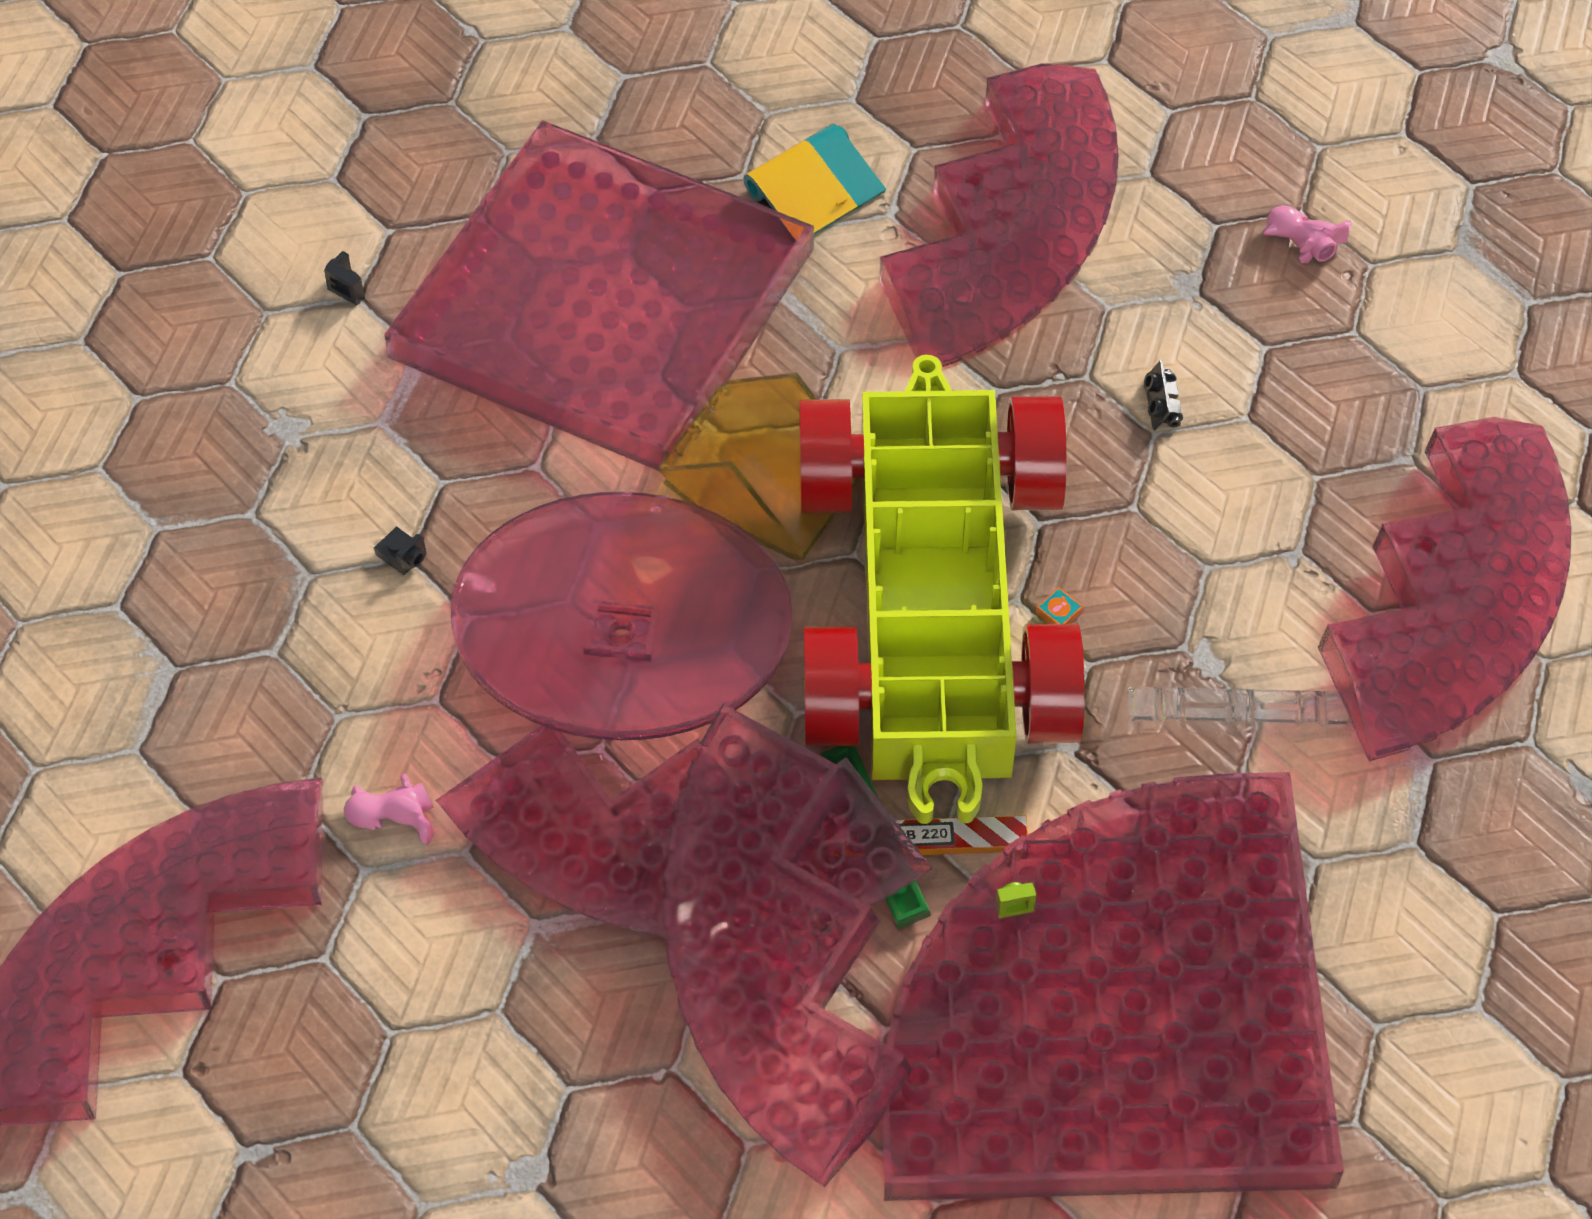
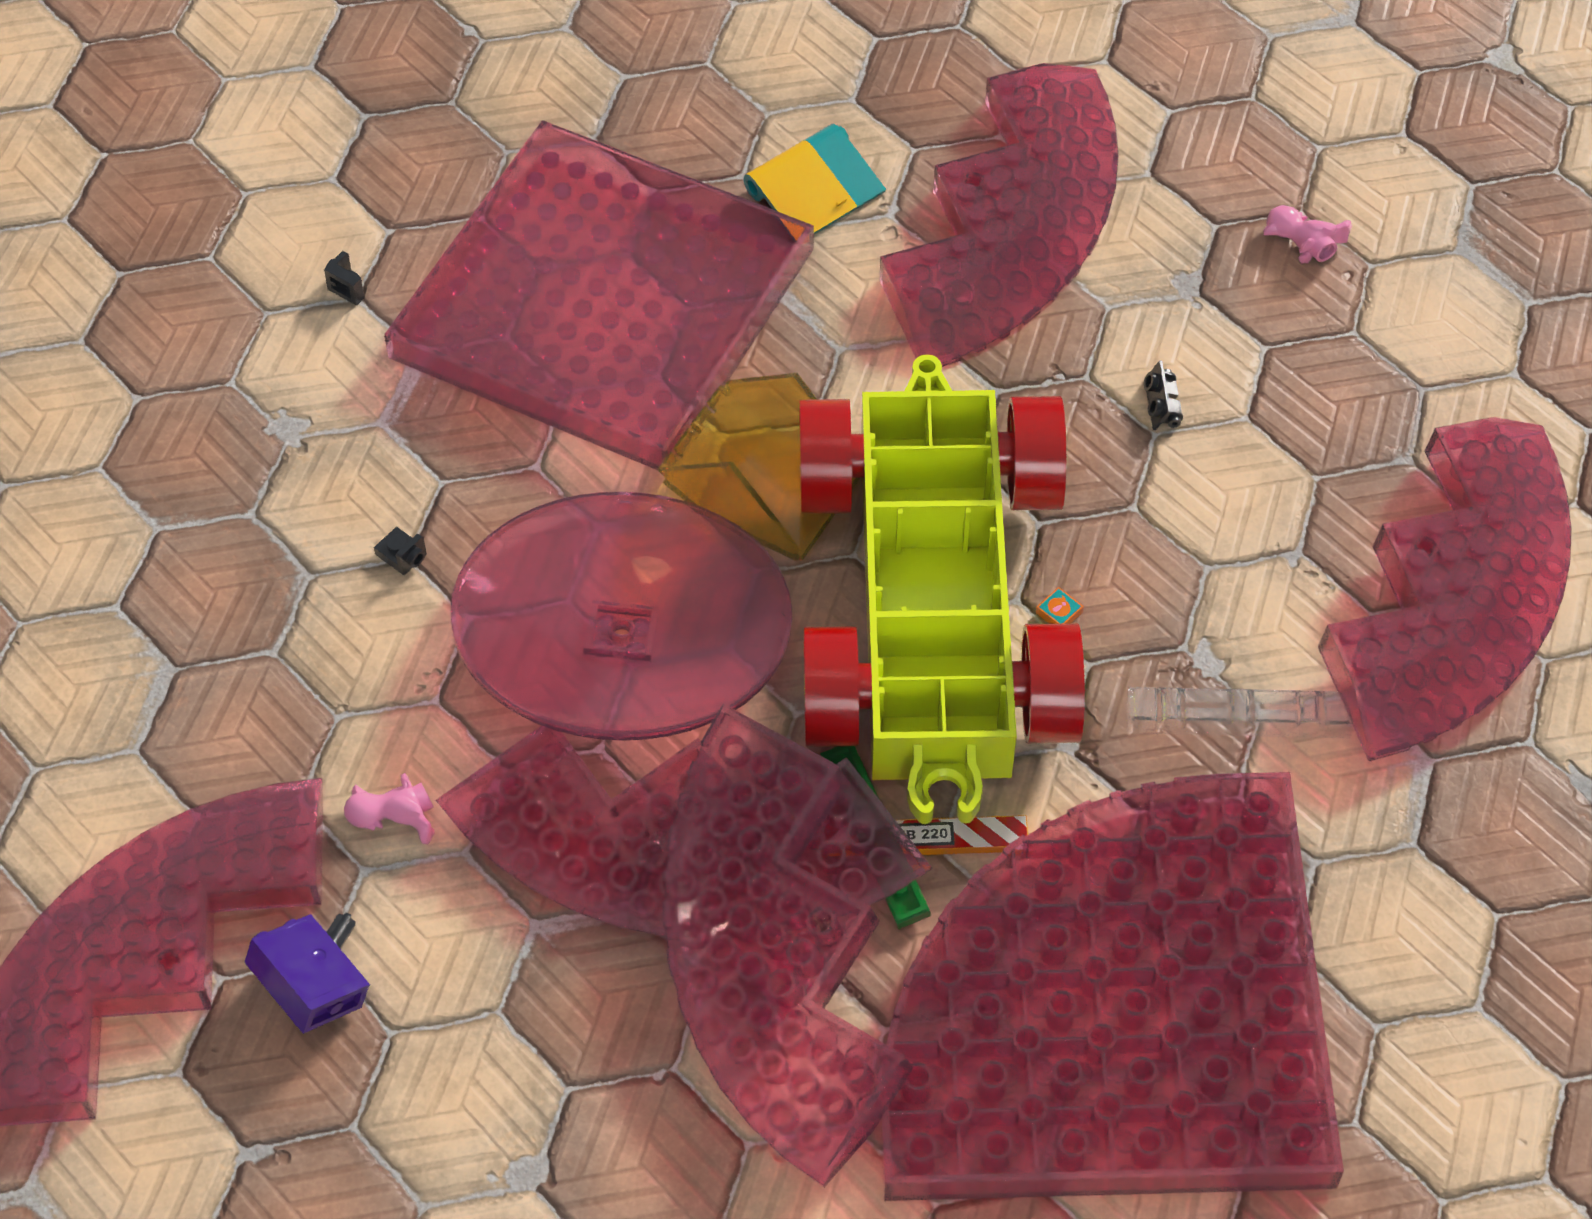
(308, 970): none -> dark purple piece
(1015, 899): lime plate -> none

